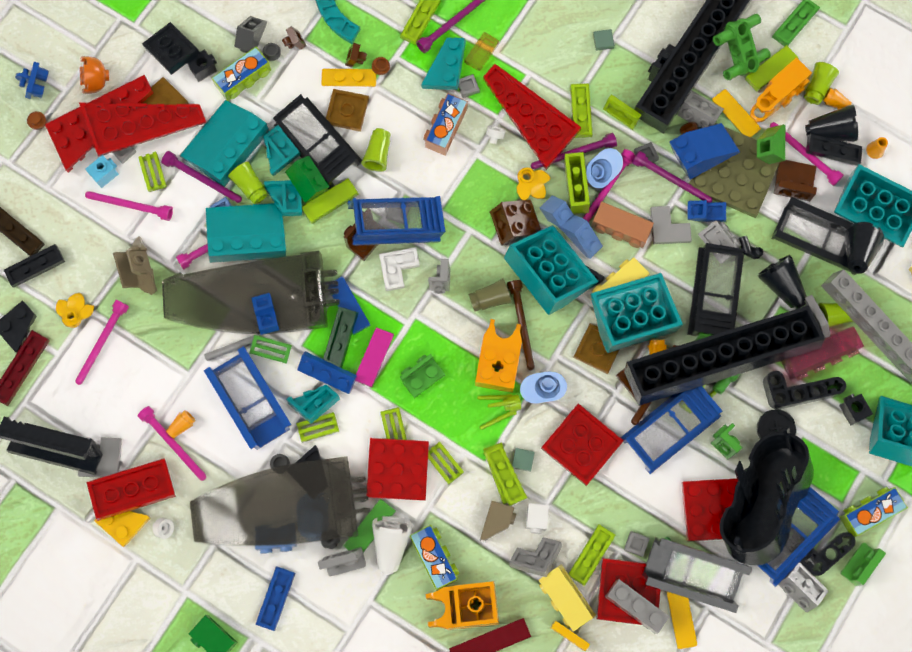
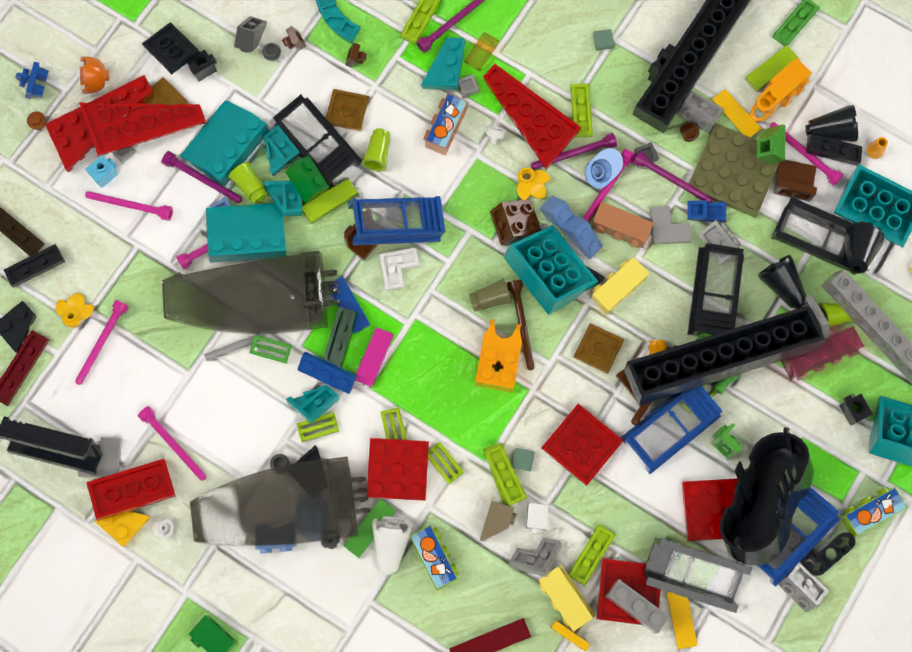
(135, 268): dark tan piece -> none
(142, 162): lime tile -> none
(180, 424): light orange cone -> none
(241, 74): brick -> none
(248, 400): piece -> none
(265, 313): blue slope -> none
(275, 598): blue tile -> none
(343, 562): light grey bracket -> none
(348, 77): yellow piece -> none
(380, 66): dark orange plate -> none
(421, 375): bright green bracket -> none
(442, 282): light grey bracket -> none
(458, 606): light orange brick -> none
(510, 403): lime plant -> none
(543, 387): light blue piece -> none
(577, 183): lime brick -> none
(622, 111): lime tile -> none
(635, 312): teal slope -> none
(636, 544): light grey tile -> none
(703, 149): blue slope -> none
(741, 46): bright green piece -> none
(752, 252): black arm -> none
(775, 421): black tile -> none
(805, 390): black beam -> none
(820, 82): lime plant -> none
(836, 99): light orange cone -> none
(862, 564): bright green bracket -> none

